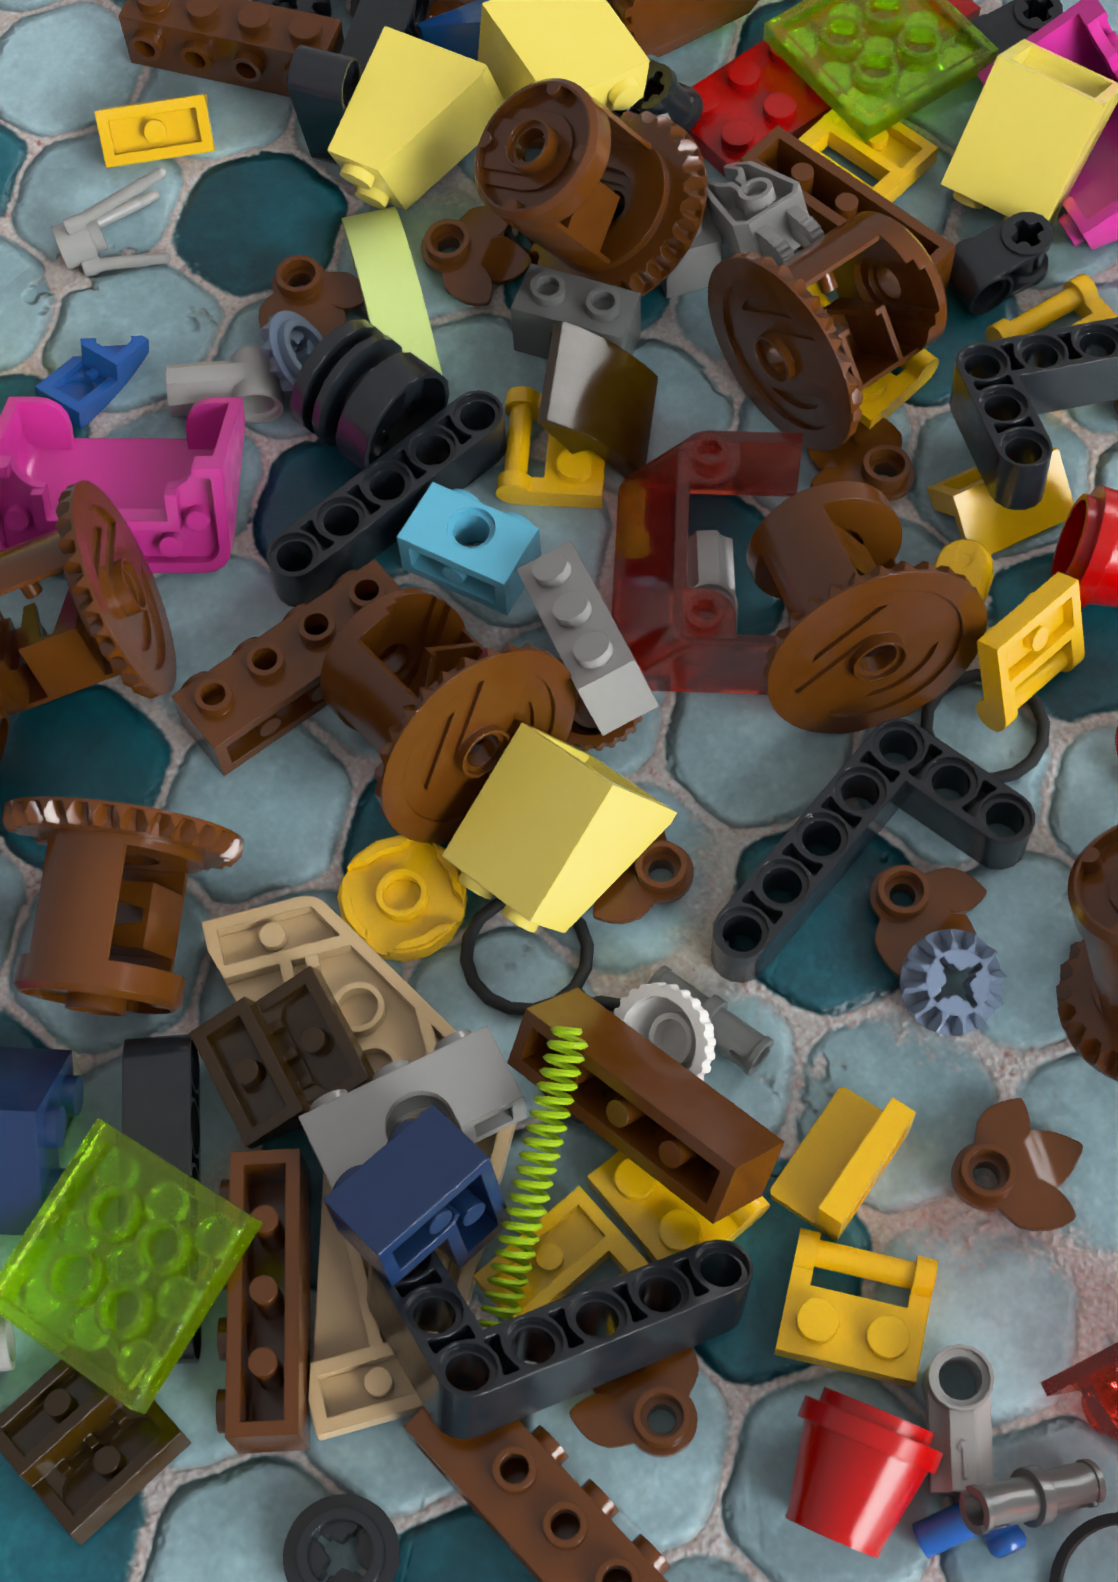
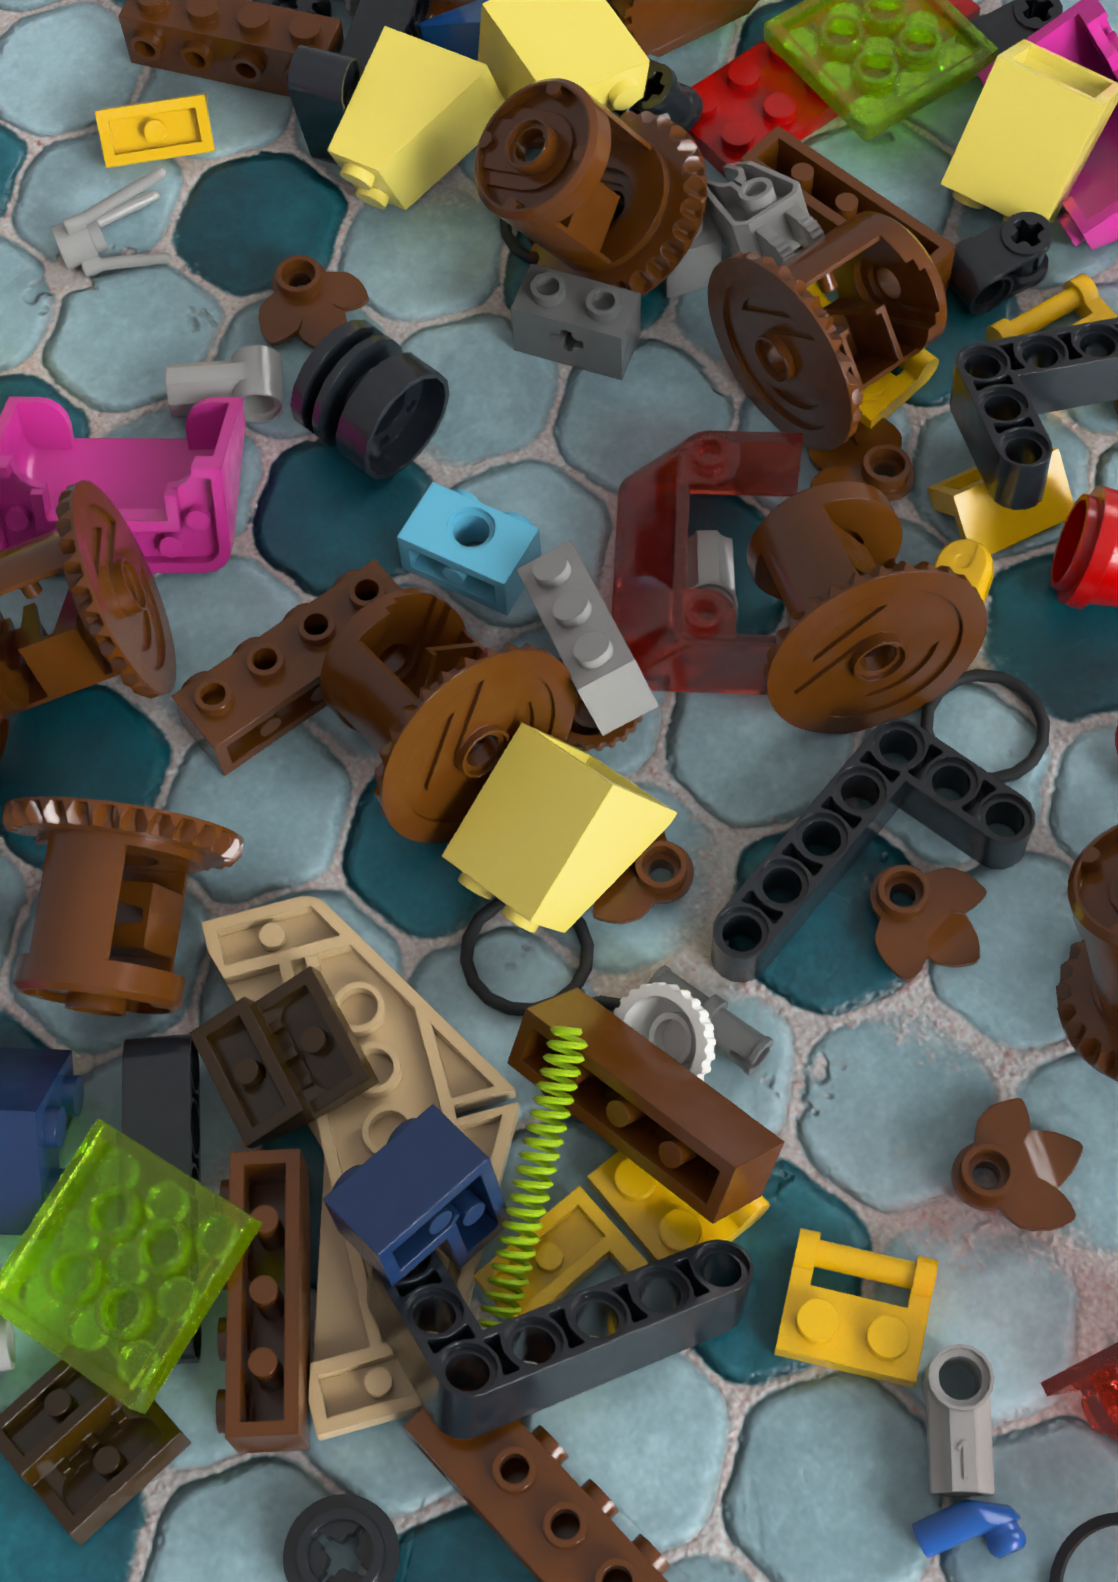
(94, 379): blue slope -> none
(282, 333): sand blue gear -> none
(377, 522): black beam -> none
(390, 281): yellowish green slope -> none
(403, 898): yellow tile -> none
(461, 1078): light grey arch -> none
(481, 255): reddish brown plate -> none
(568, 477): yellow plate -> none
(597, 398): dark brown slope -> none
(621, 1407): reddish brown plate -> none
(841, 1160): yellow panel -> none
(856, 1470): red piece -> none
(893, 156): yellow plate -> none
(924, 976): sand blue gear -> none
(1029, 649): yellow plate -> none
(1032, 1496): dark grey pin -> none

